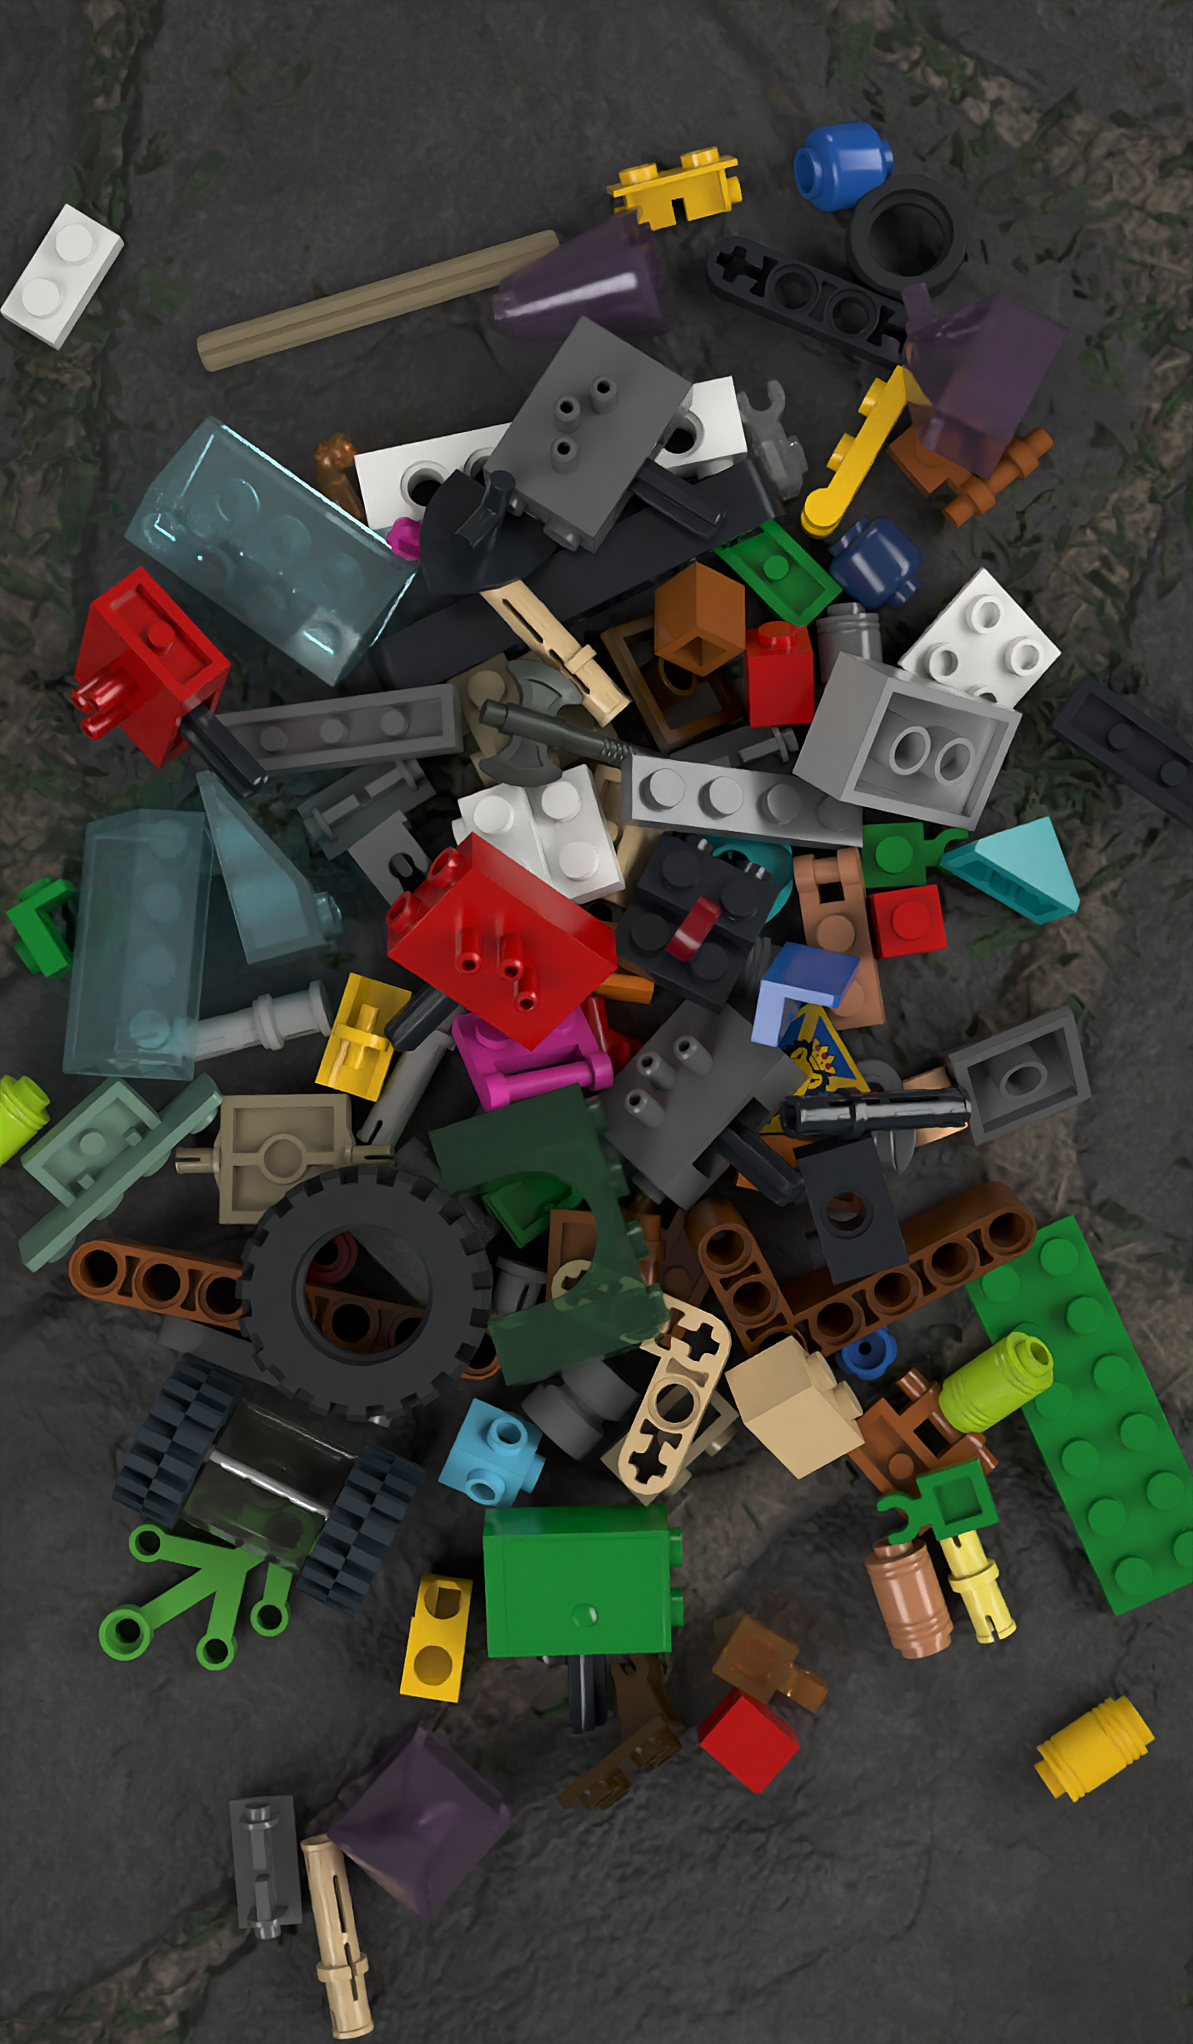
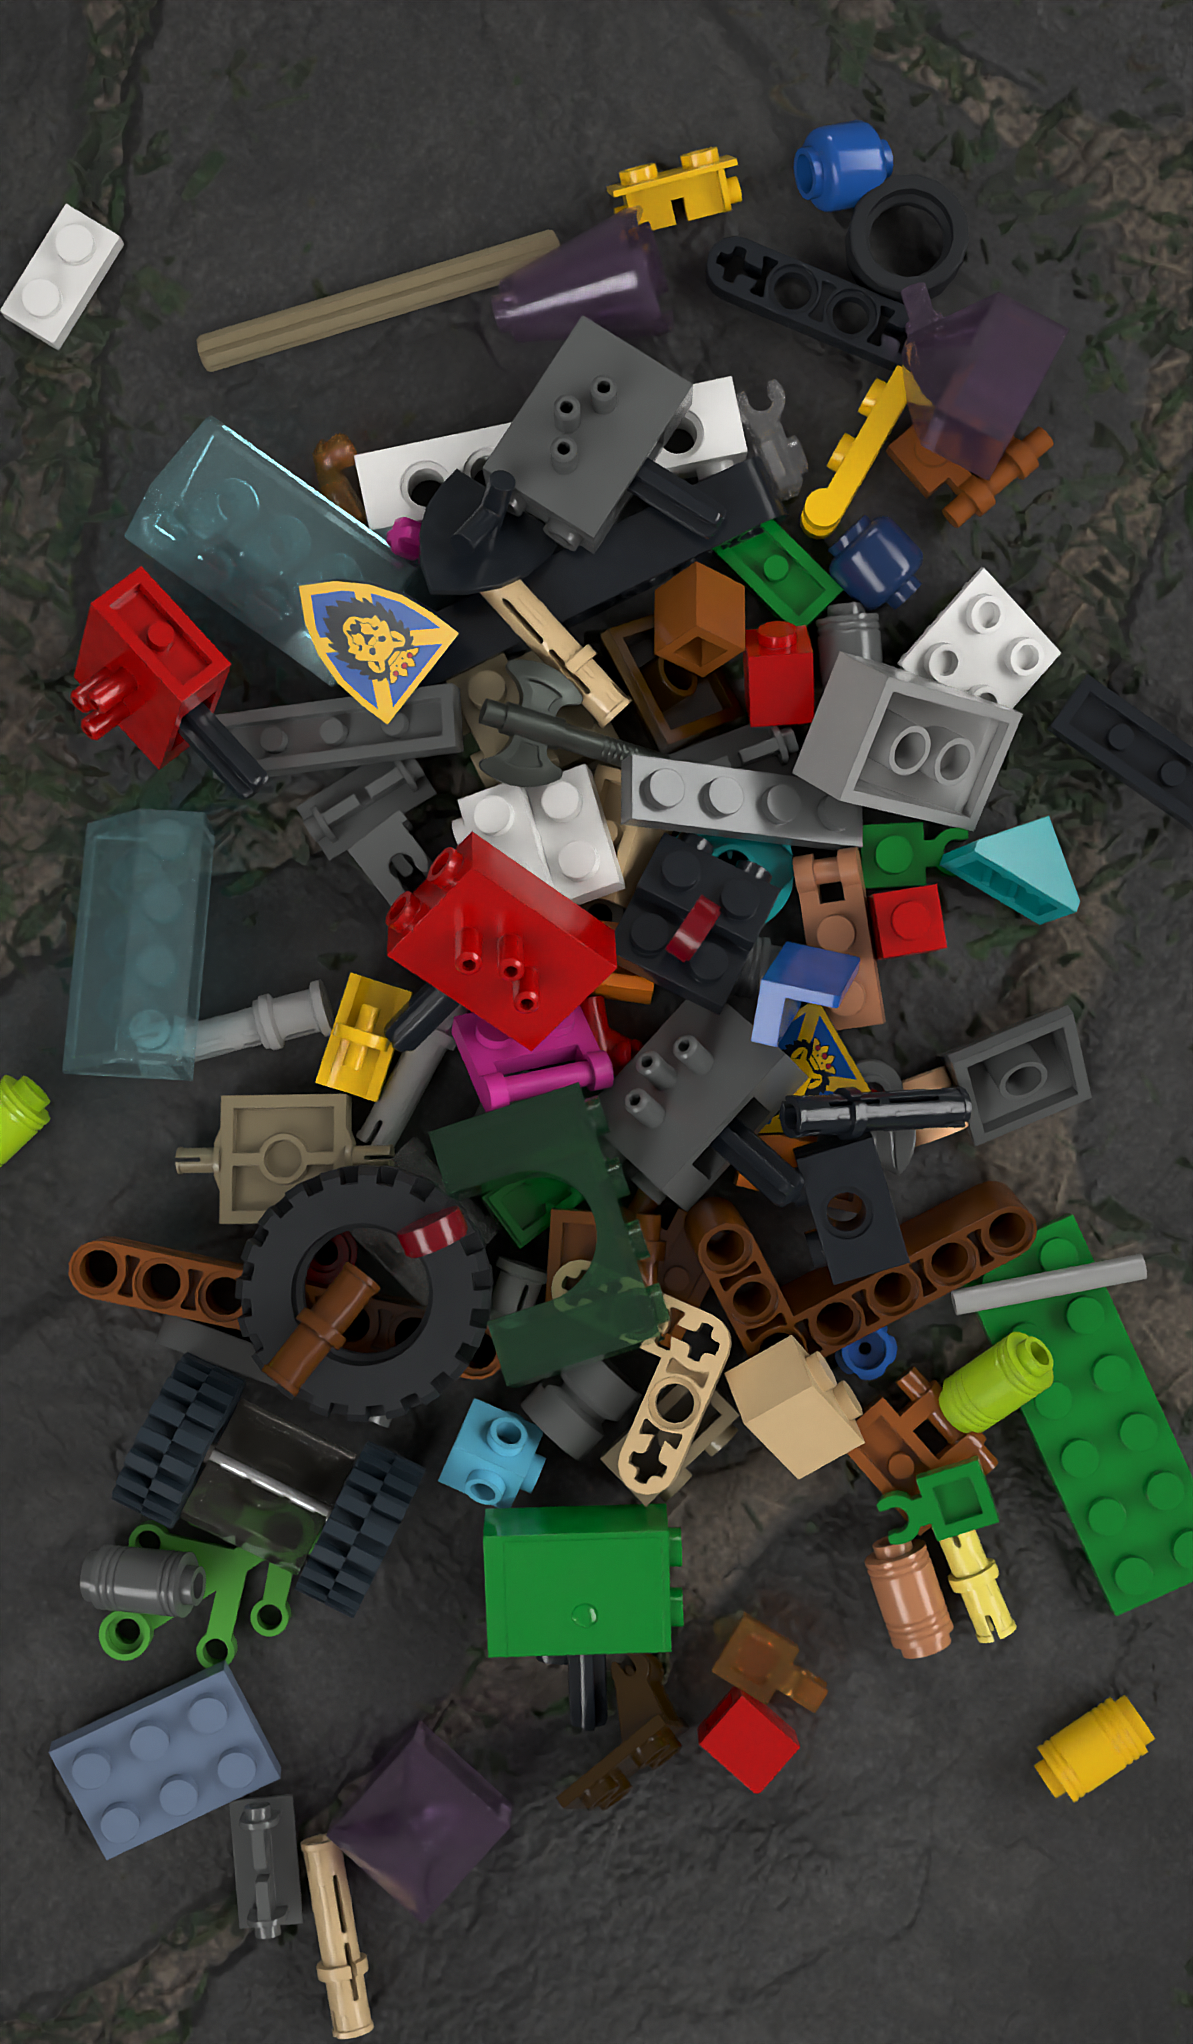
(41, 942): green bracket -> none
(101, 1153): sand green bracket -> none
(142, 1580): none -> dark grey head
(165, 1760): none -> sand blue plate
(273, 899): clear light blue slope -> none
(321, 1328): none -> reddish brown pin
(374, 640): none -> shield
(432, 1232): none -> dark red tile
(437, 1638): yellow leg -> none
(1049, 1284): none -> light grey bar

